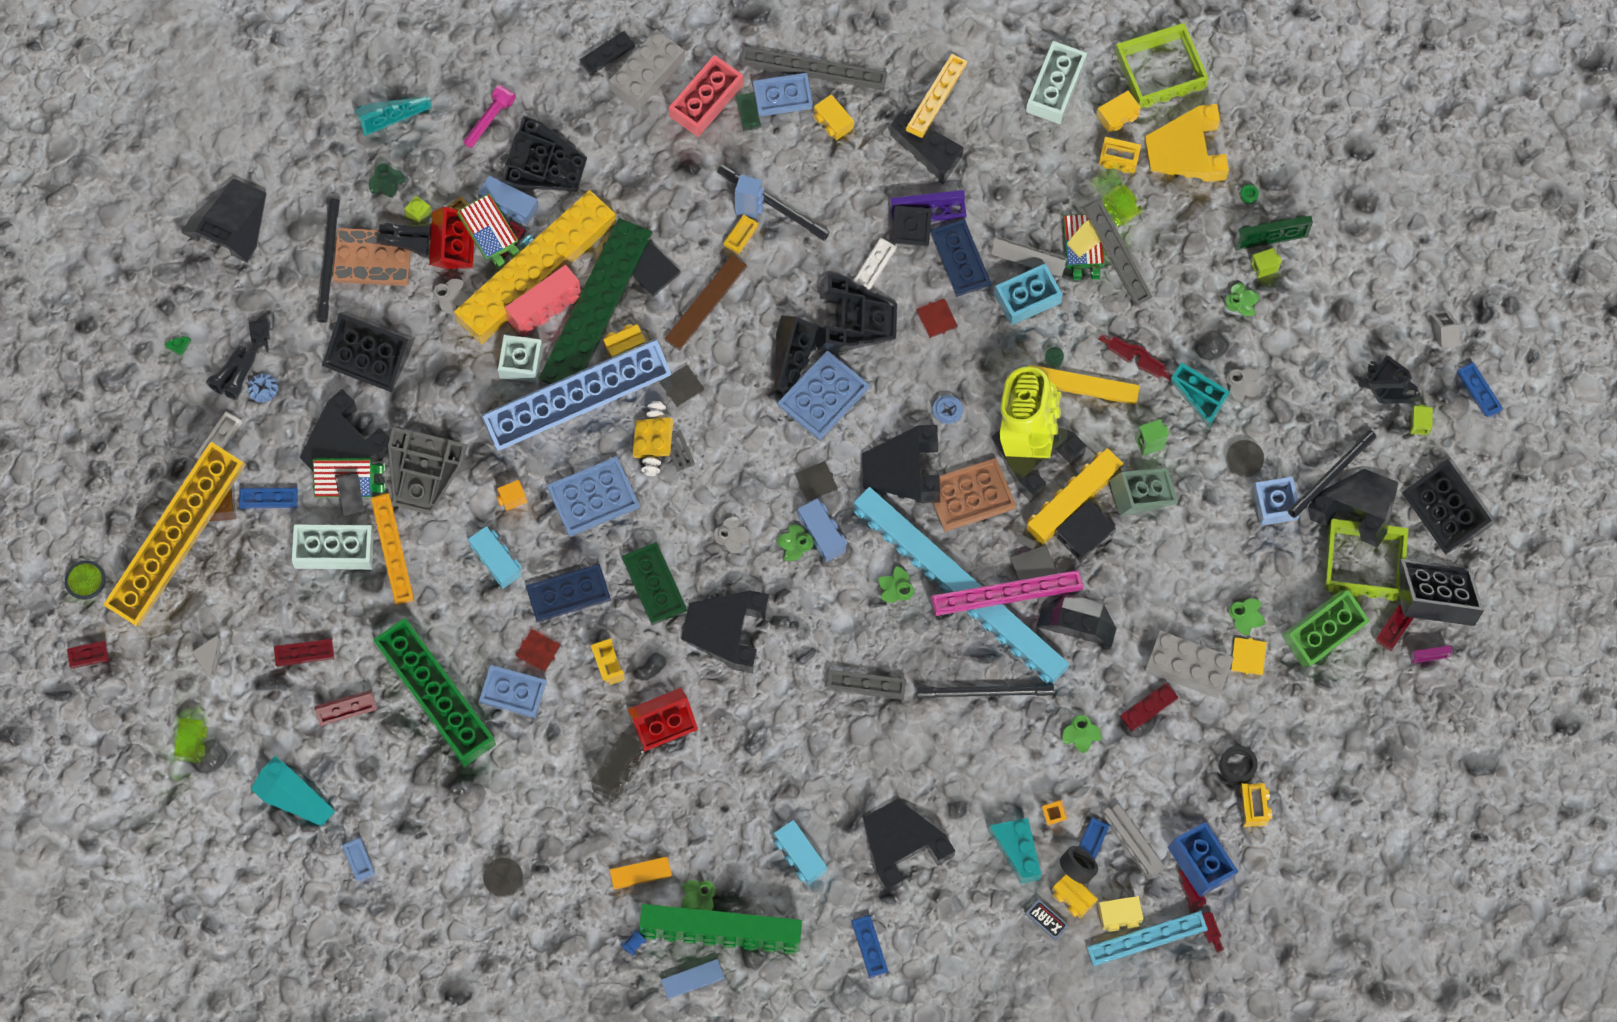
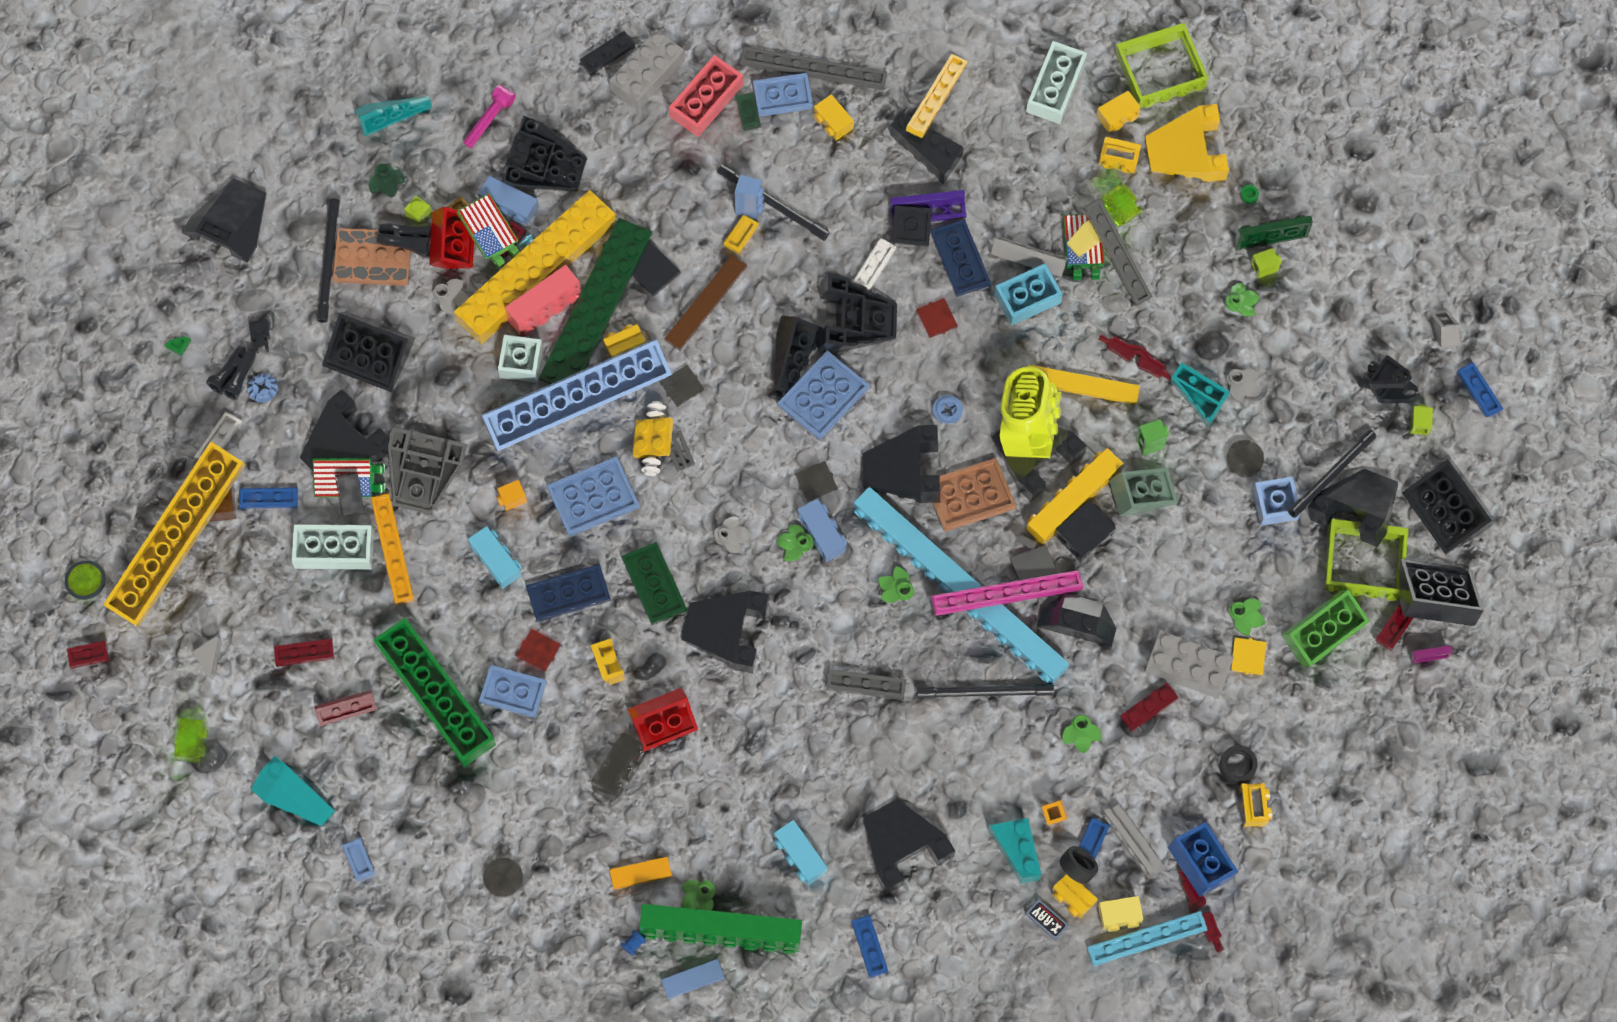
(1054, 357): clear green tile -> none

